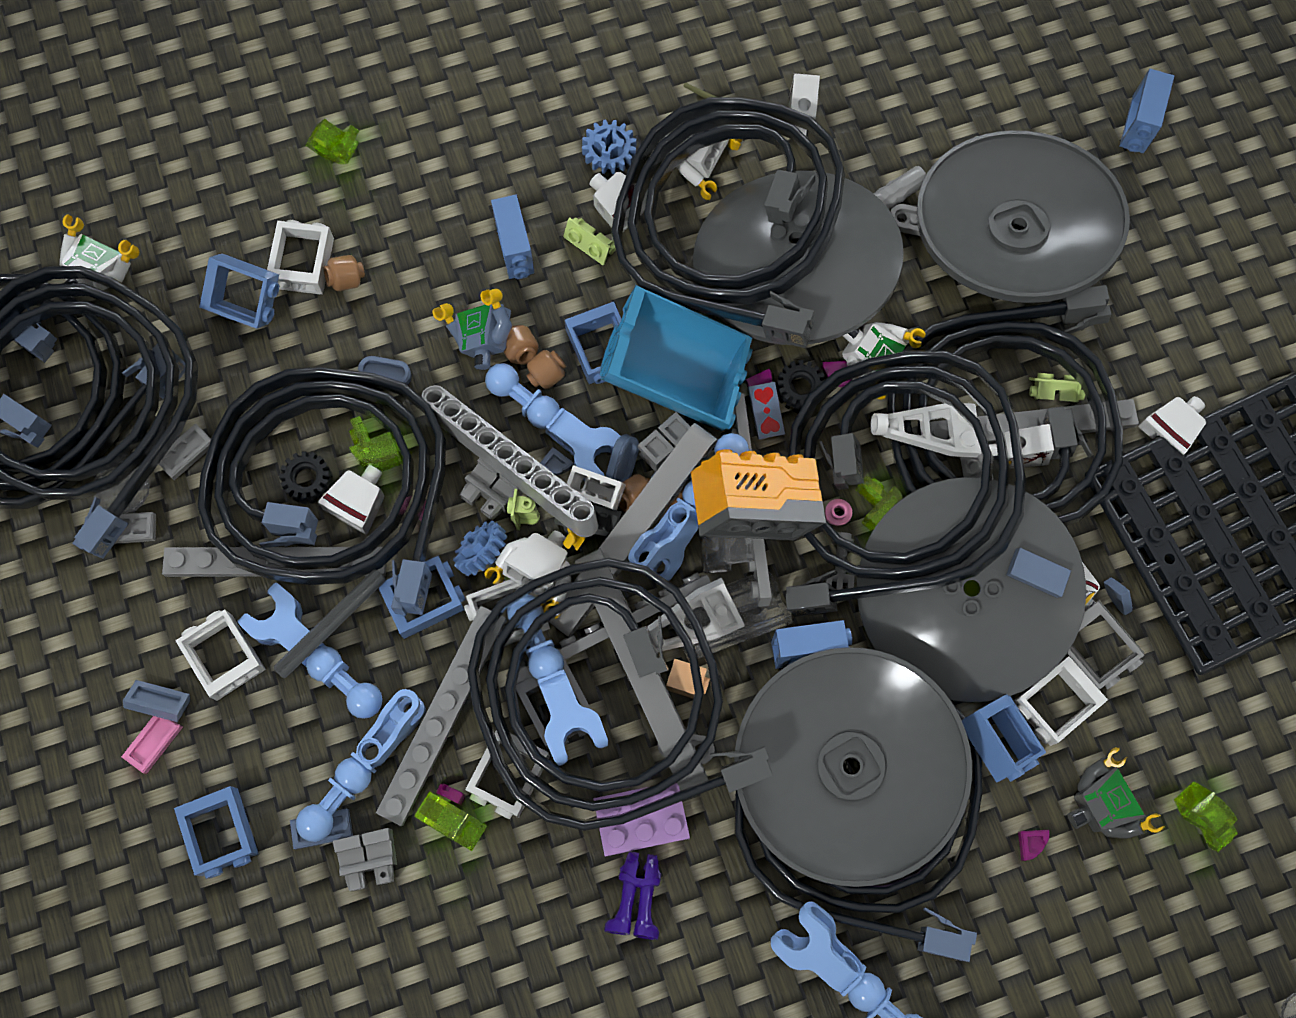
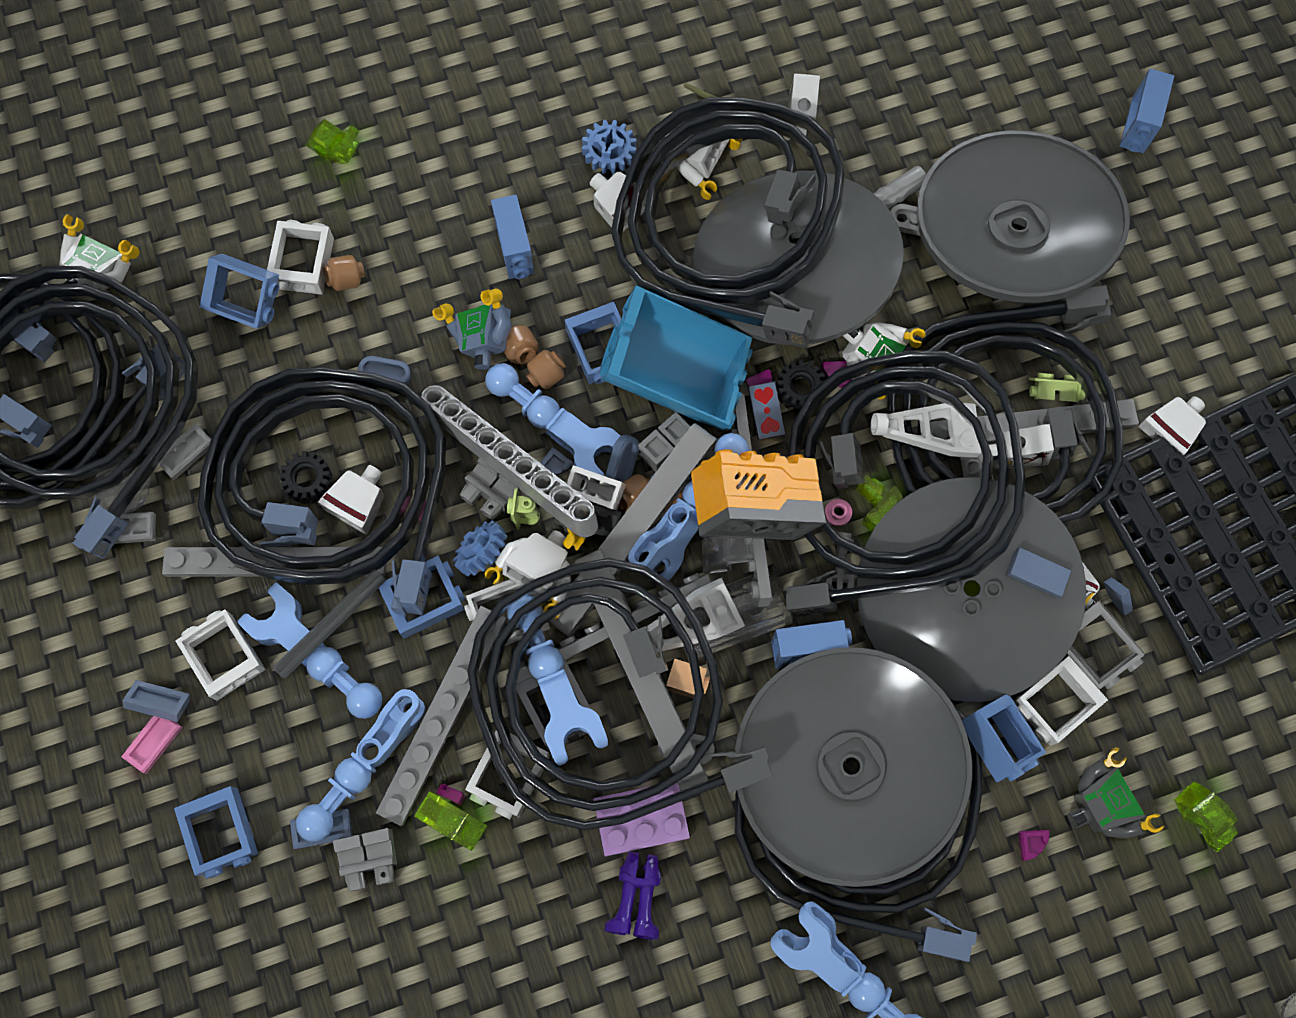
(378, 452): clear neon green brick -> none
(583, 237): yellowish green hinge -> none

